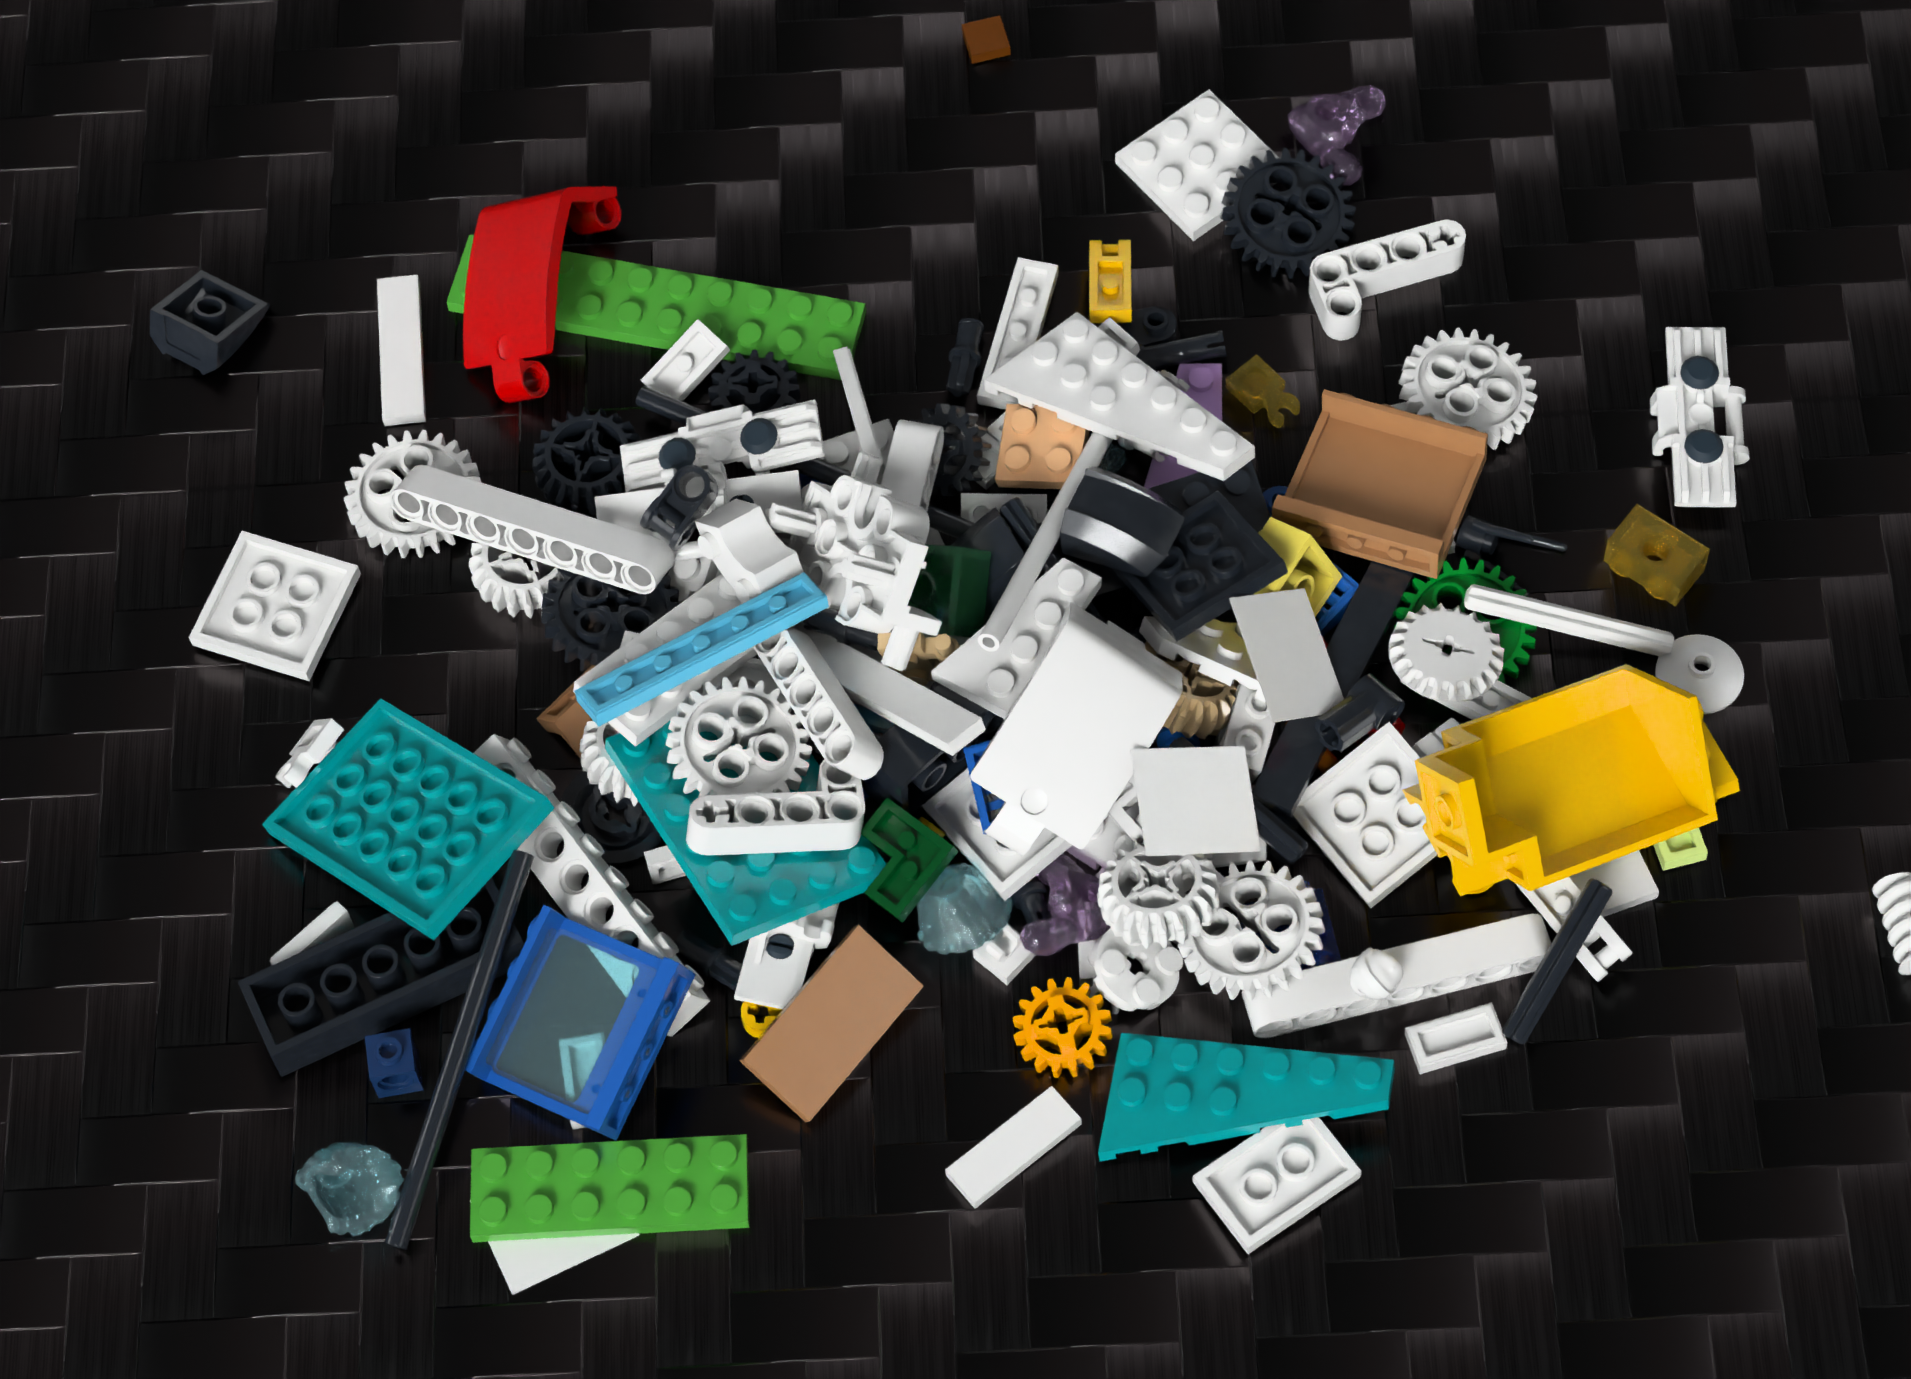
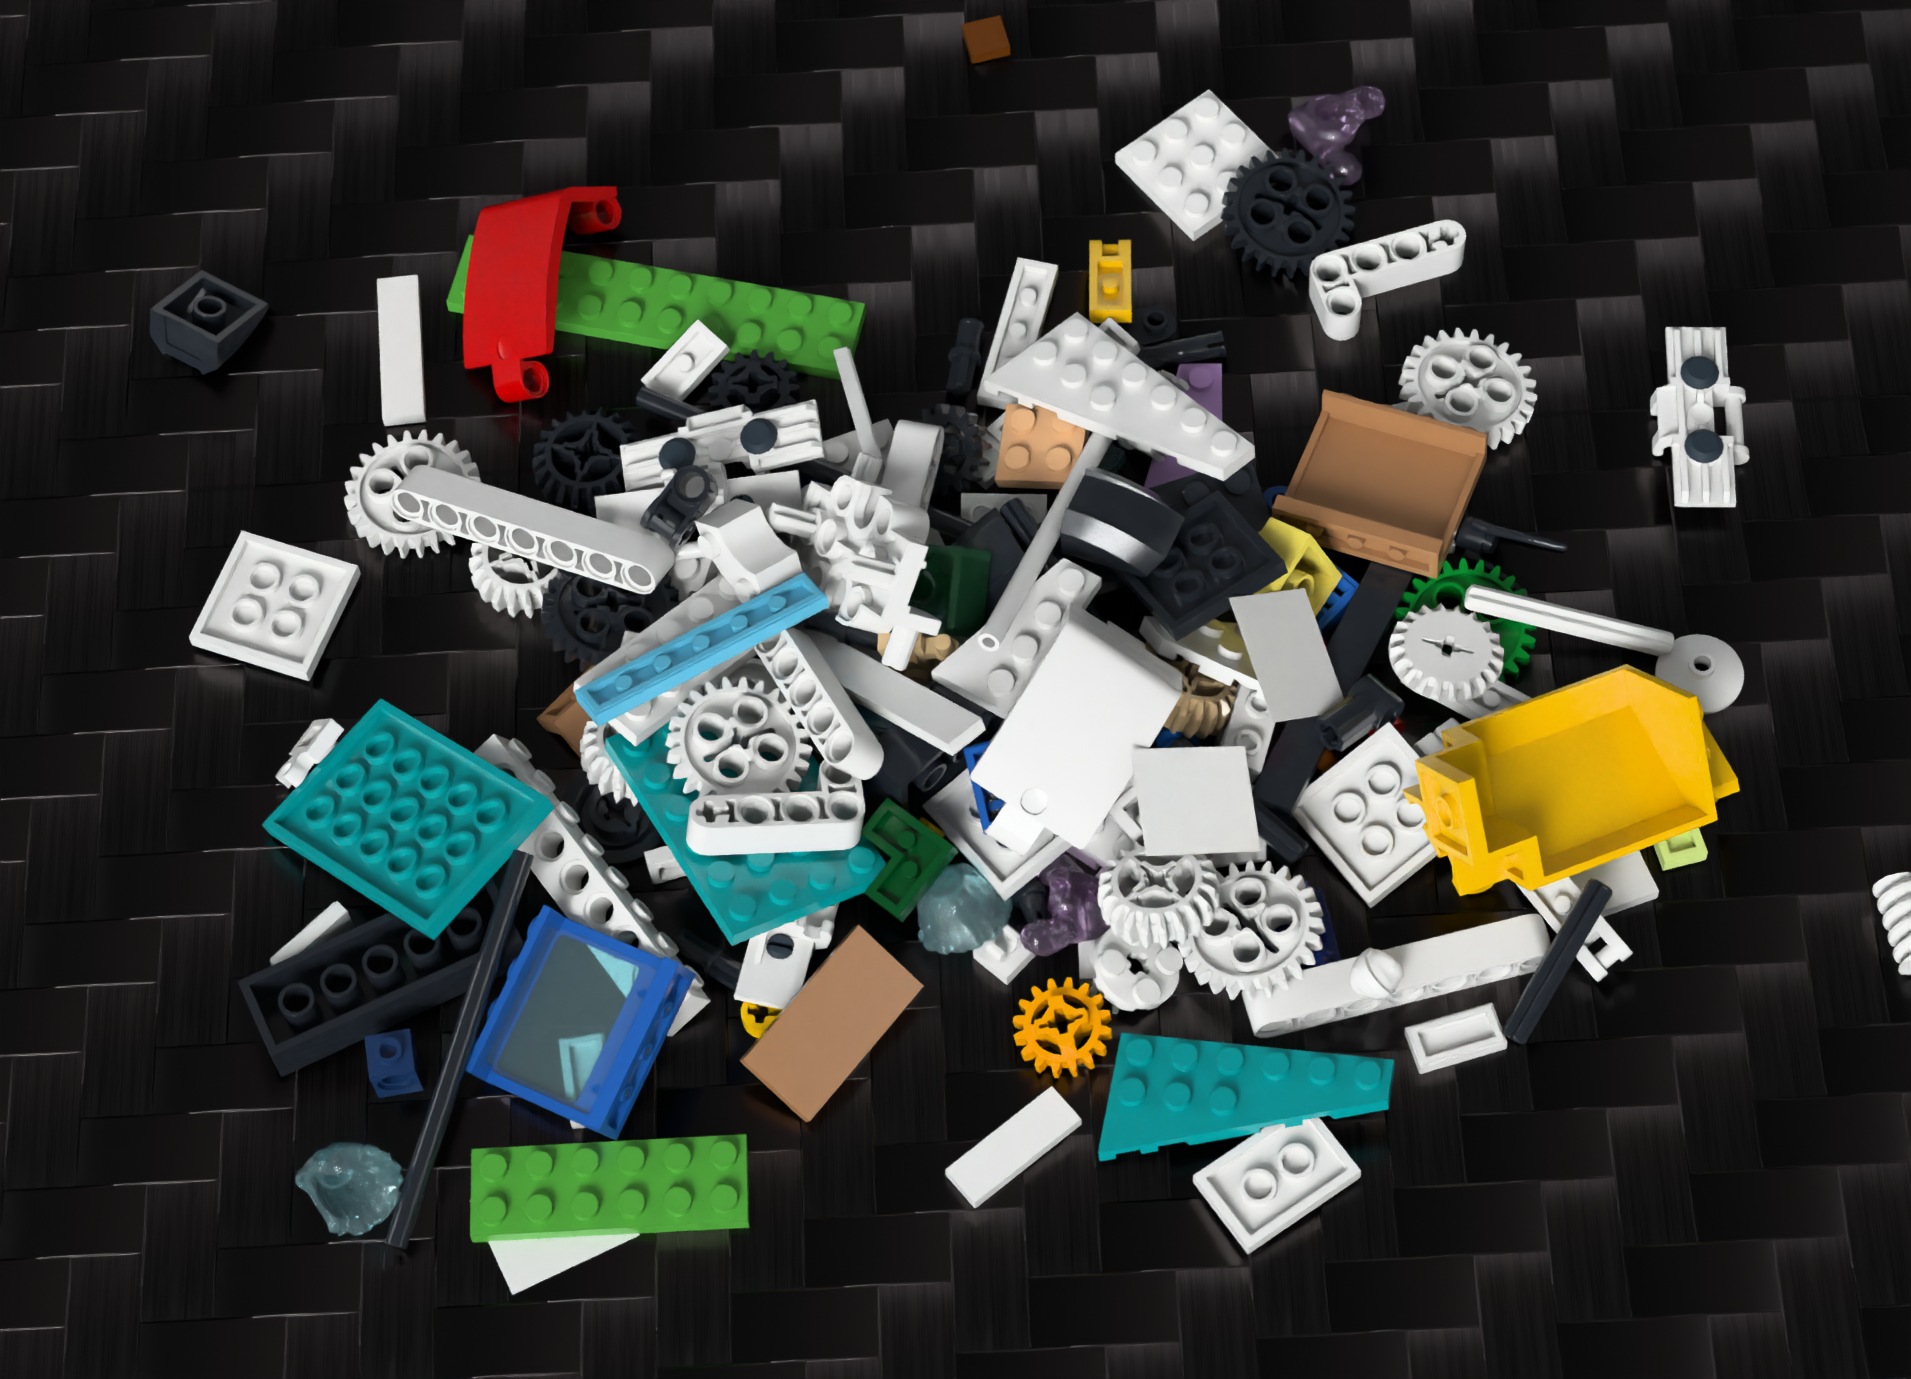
(1259, 387): clear yellow plate -> none
(1647, 535): clear yellow brick -> none

